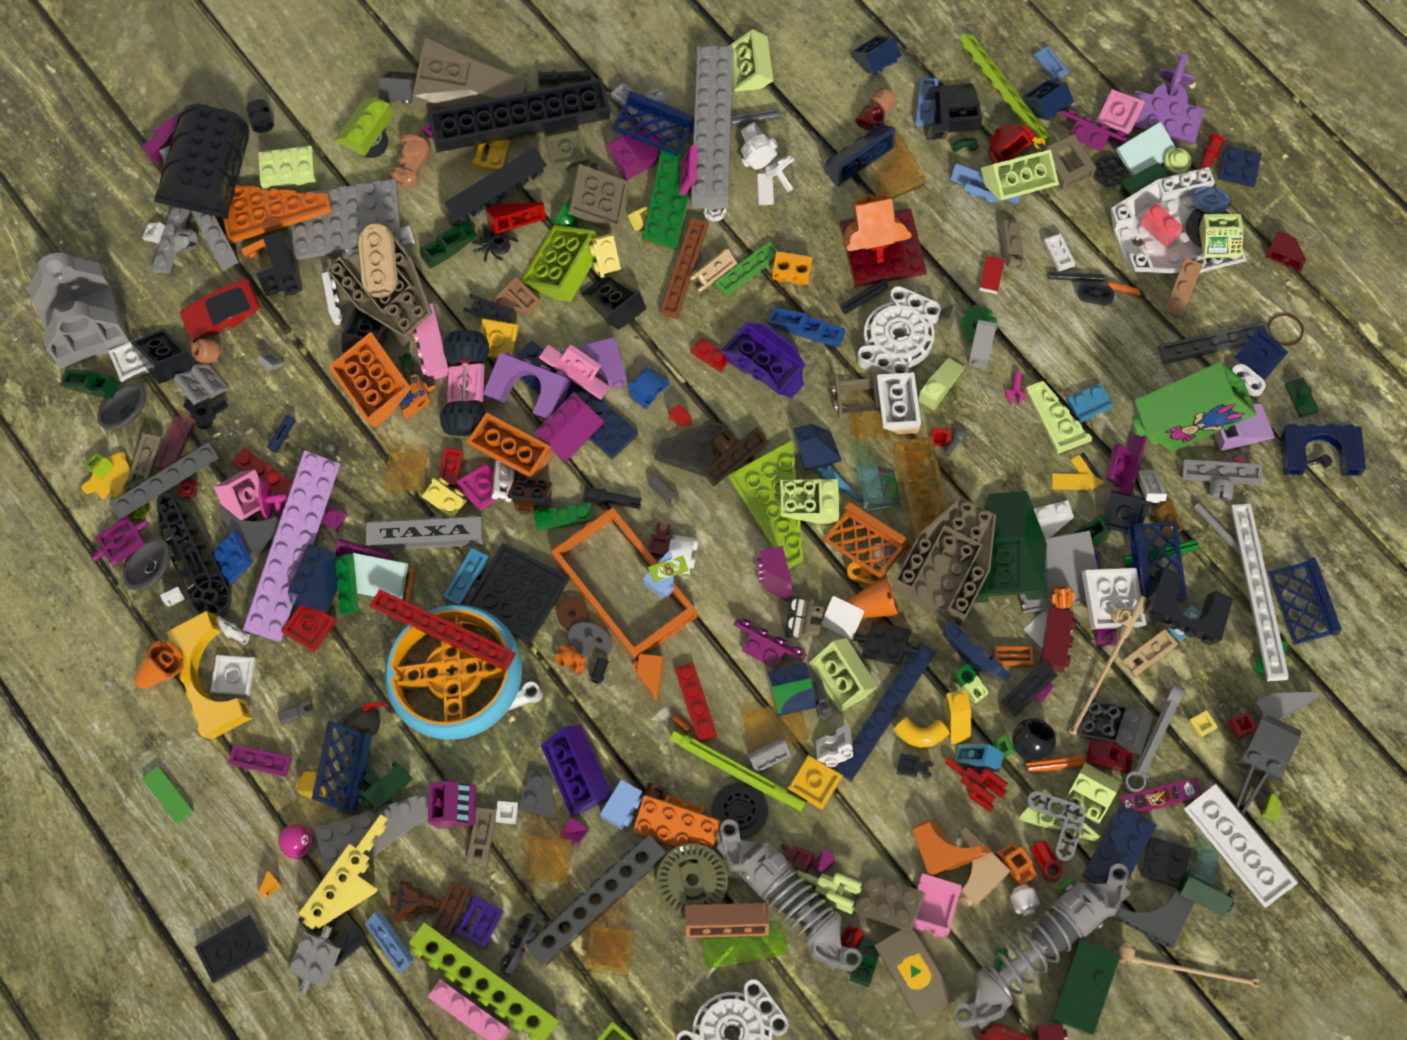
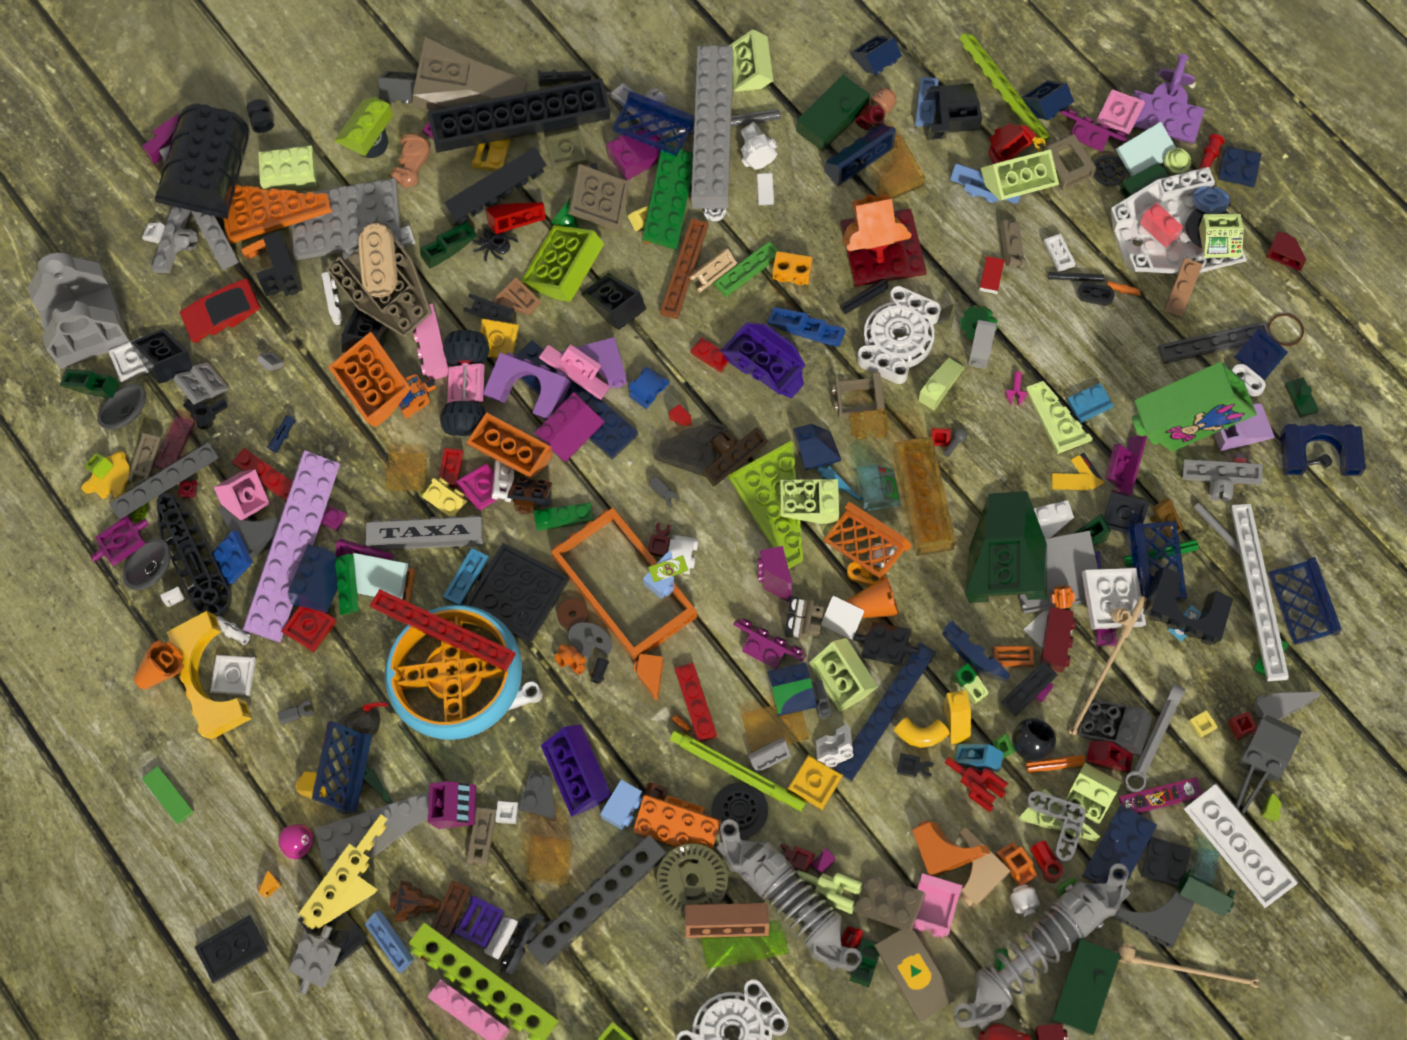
(205, 350): nougat head -> none
(260, 761): magenta plate -> none
(266, 500): dark pink shield -> none
(385, 788): dark green brick -> none
(407, 366): dark green piece -> none
(500, 937): none -> white plate
(574, 831): magenta slope -> none
(602, 496): black pin -> none
(605, 253): light yellow bracket -> none
(610, 951): clear yellow brick -> none
(688, 170): dark pink tile -> none
(772, 170): white piece -> none
(832, 112): none -> dark green brick
(899, 402): white slope -> none
(949, 561): dark tan wedge -> none
(965, 142): dark green arm -> none
(1050, 63): medium blue tile -> none
(1150, 652): tan plate -> none
(1151, 486): white plate -> none

